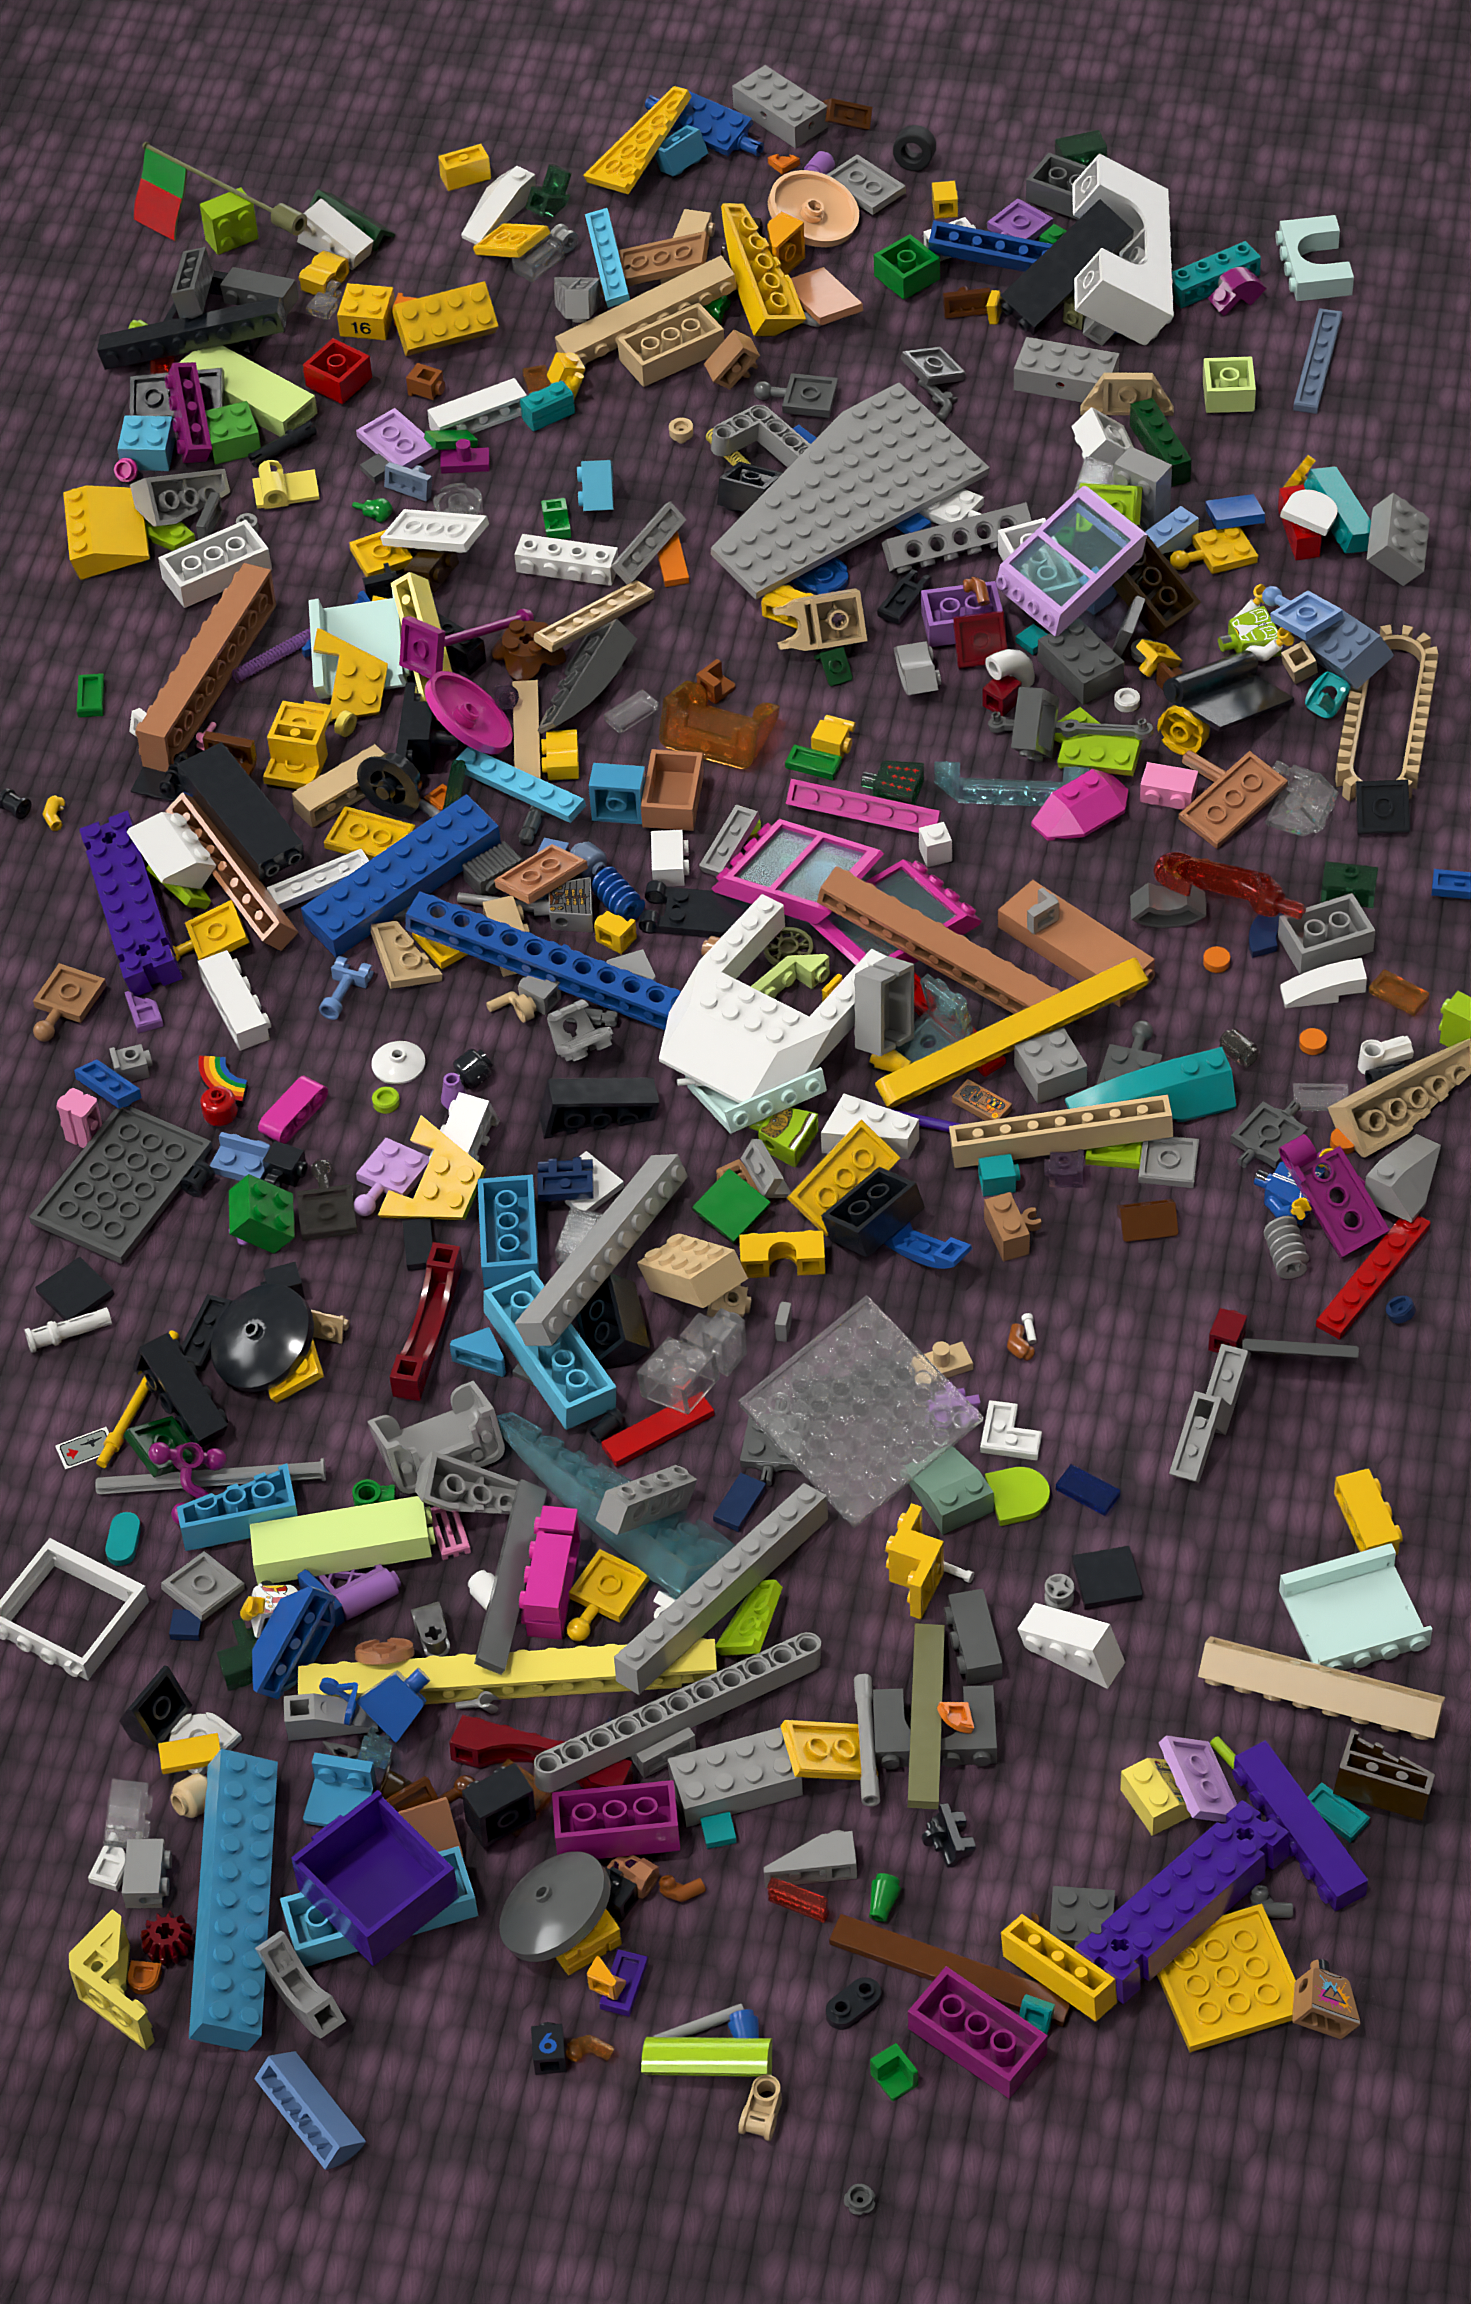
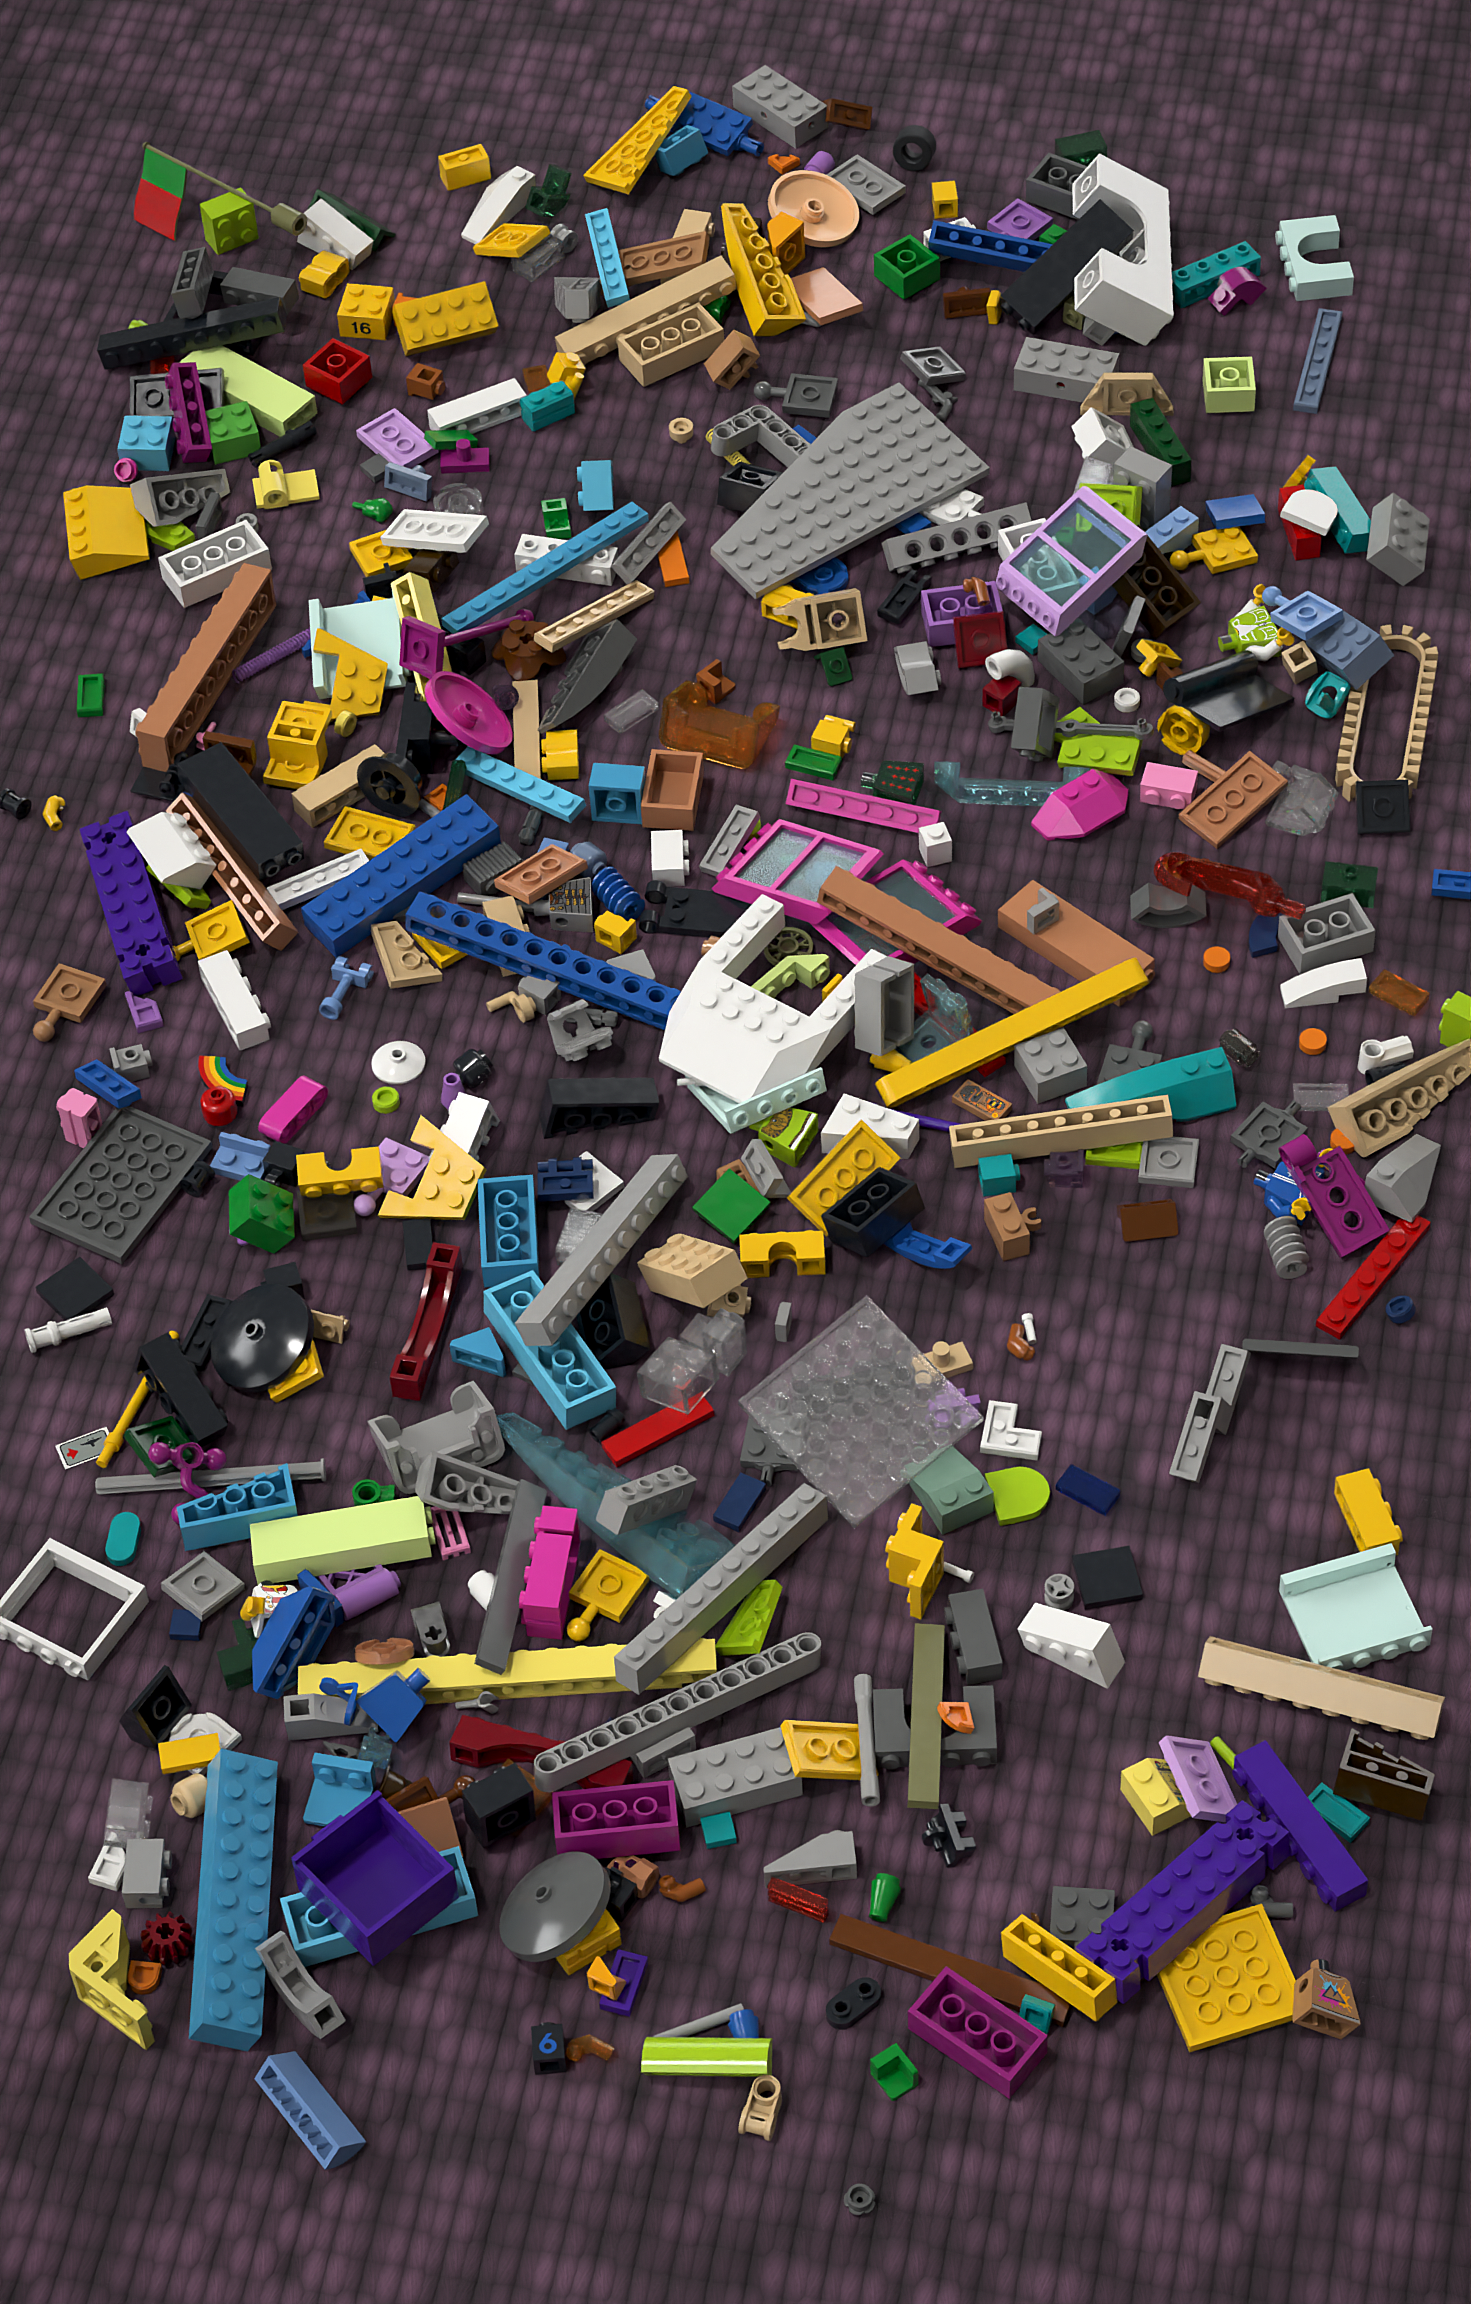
(325, 304): clear plate -> none
(362, 1173): none -> yellow arch
(545, 569): none -> dark azure plate
(1227, 1329): dark red brick -> none

